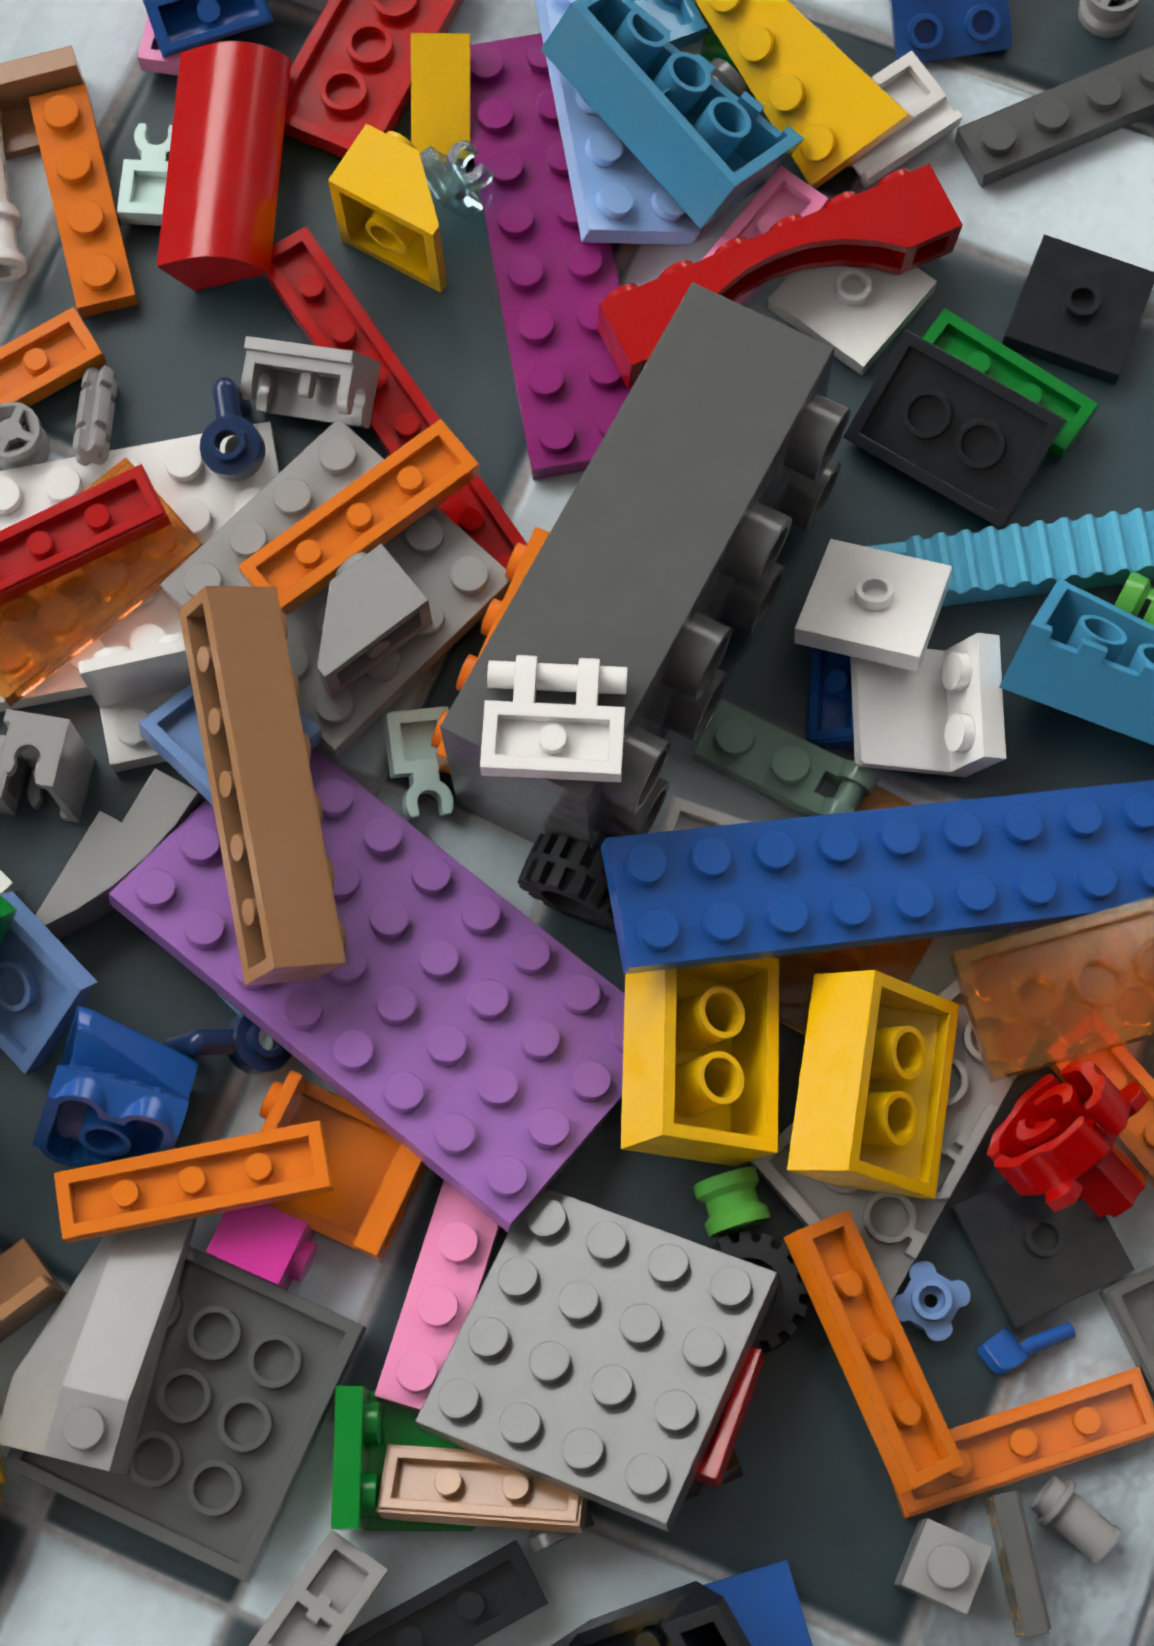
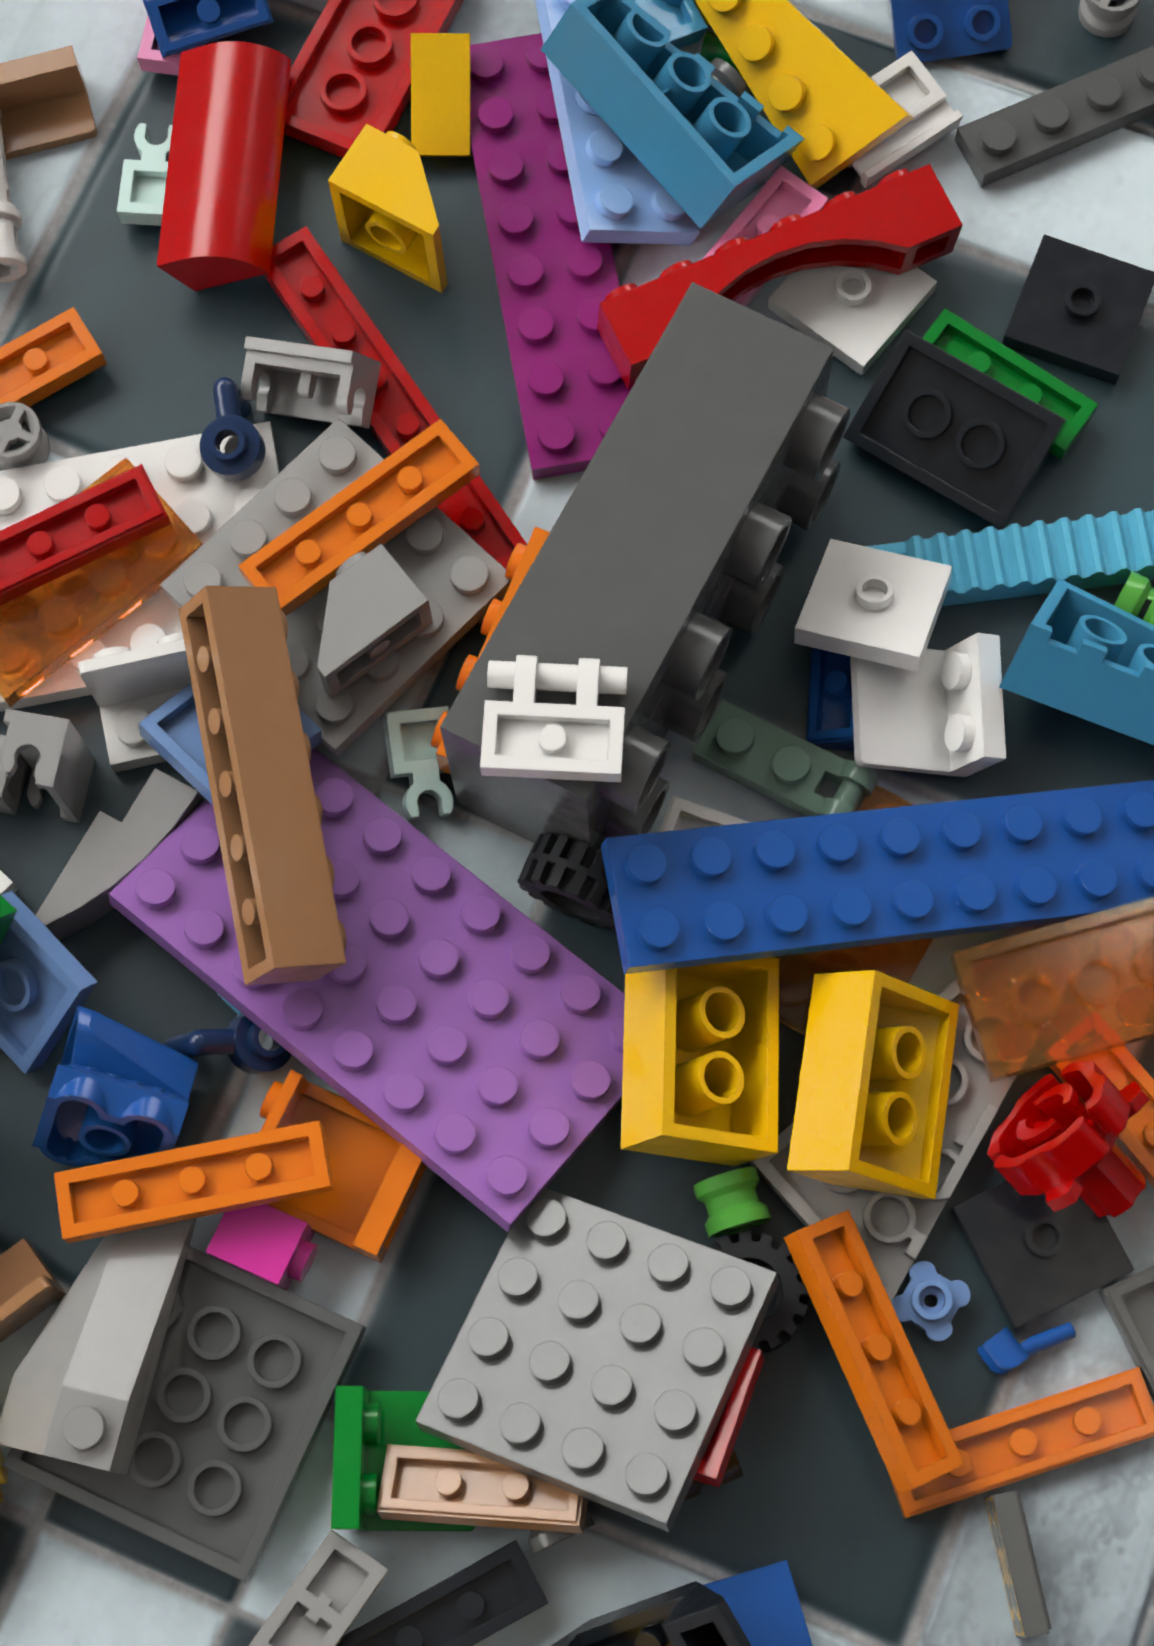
(83, 201): orange plate -> none
(95, 416): light grey axle -> none
(438, 1298): bright pink plate -> none
(450, 181): clear light blue tile -> none
(943, 1566): light grey brick -> none
(1075, 1519): light grey pin -> none

